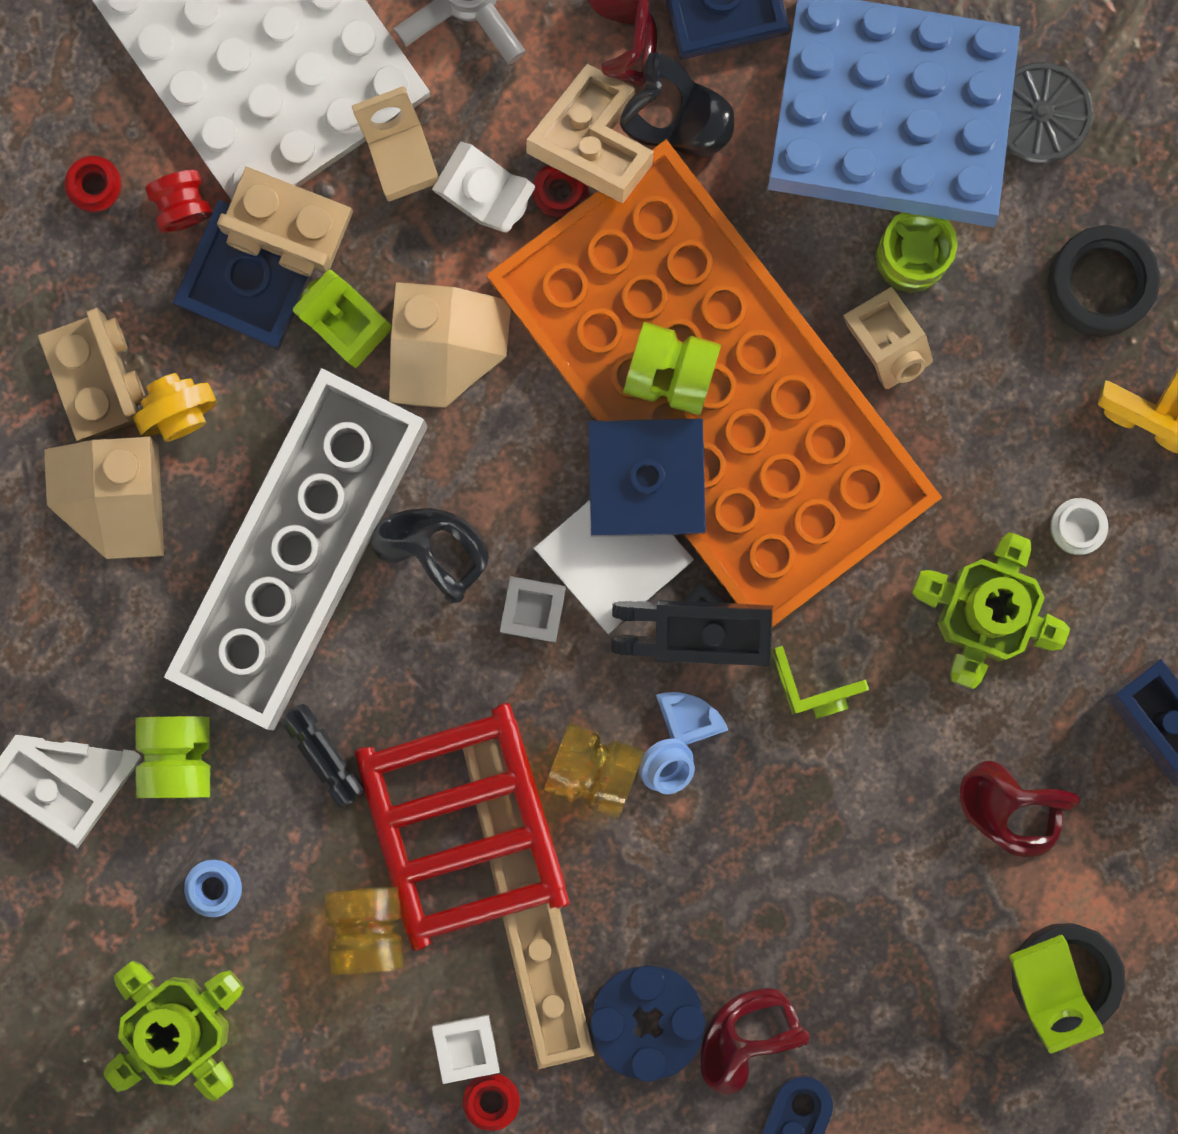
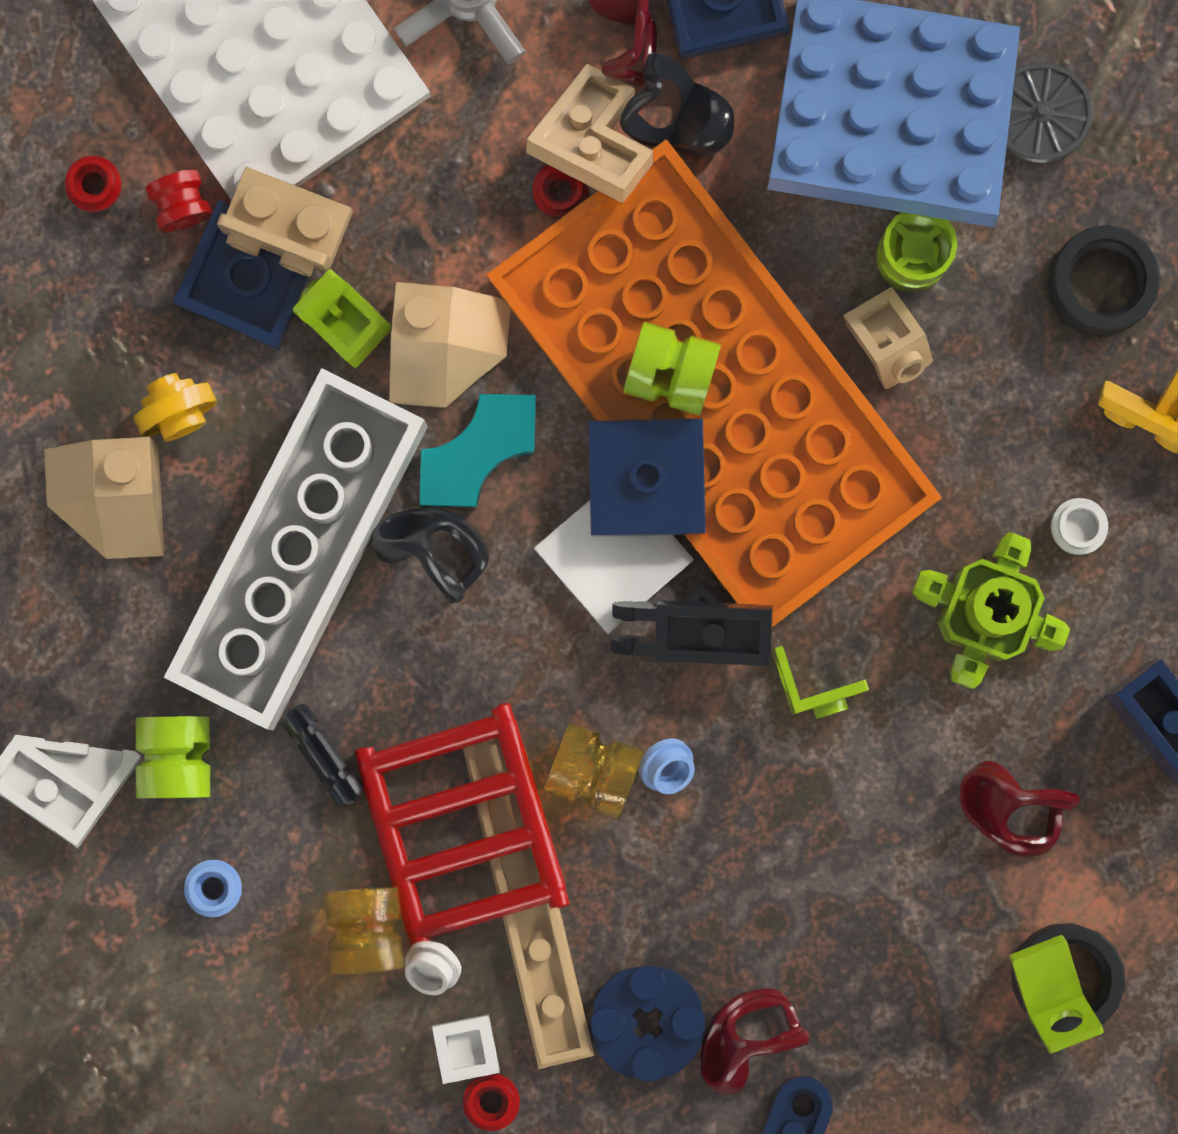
(92, 375): tan bracket -> none
(199, 1026): lime piece -> none
(397, 146): tan bracket -> none
(431, 967): none -> white plate
(457, 470): none -> teal tile
(483, 188): white bracket -> none
(532, 609): light grey plate -> none
(689, 717): light blue tile -> none

